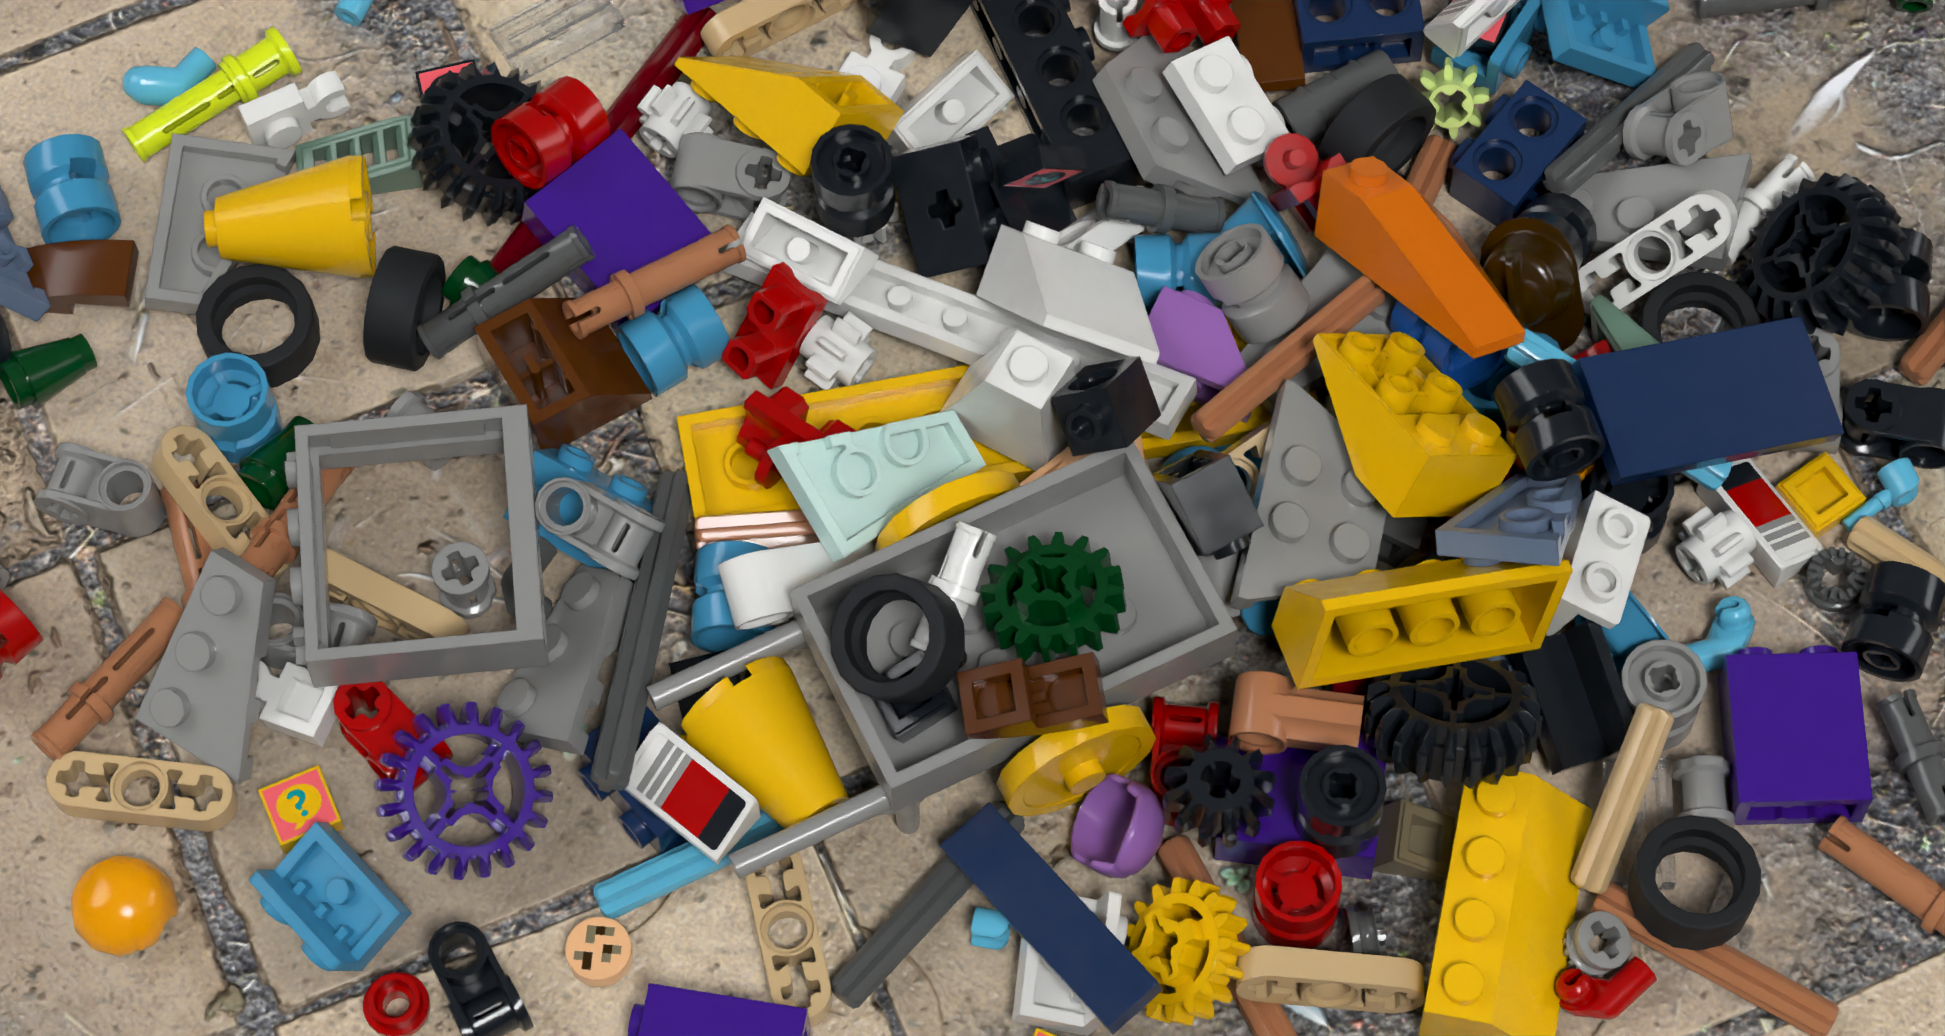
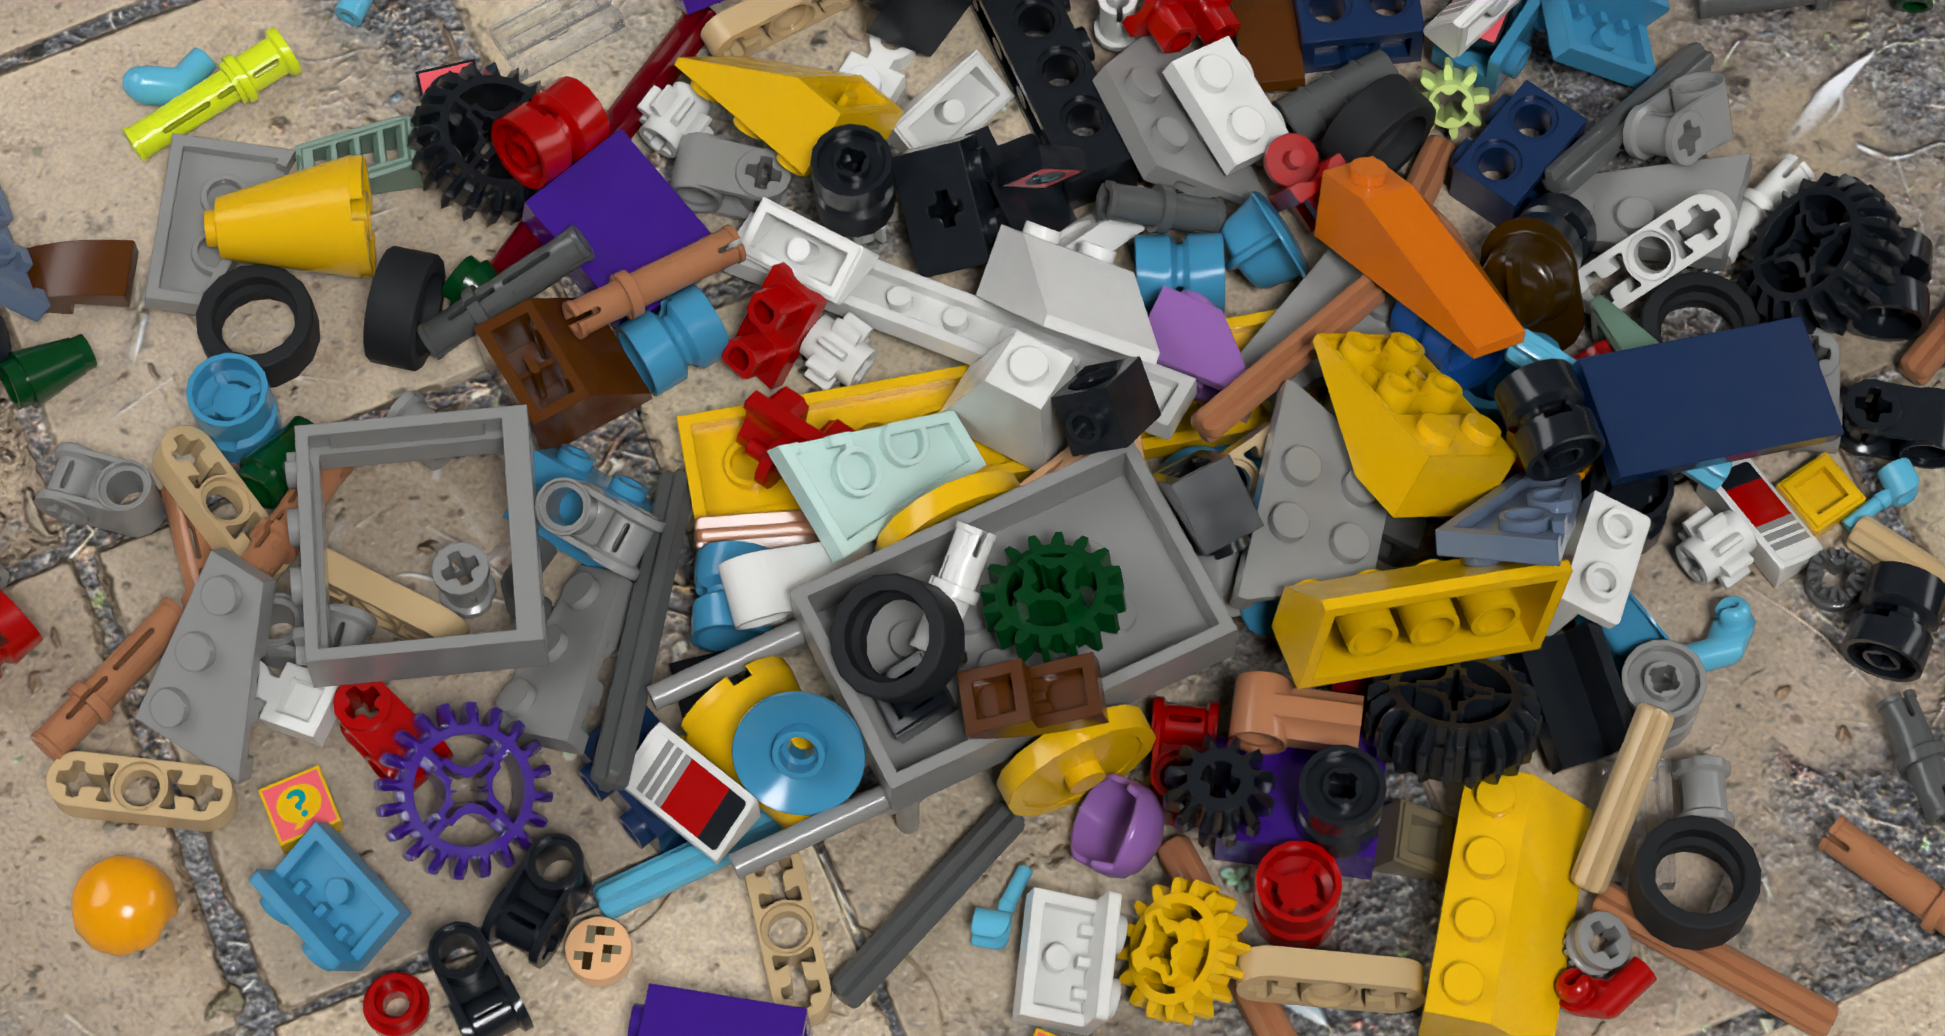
(71, 189): dark azure wheel -> none
(287, 112): white plate -> none
(536, 912): none -> black piece
(792, 777): none -> dark azure dish
(1051, 918): dark blue tile -> none
(1253, 282): light grey wheel -> none
(1362, 930): dark grey bush -> none
(1794, 736): dark purple brick -> none

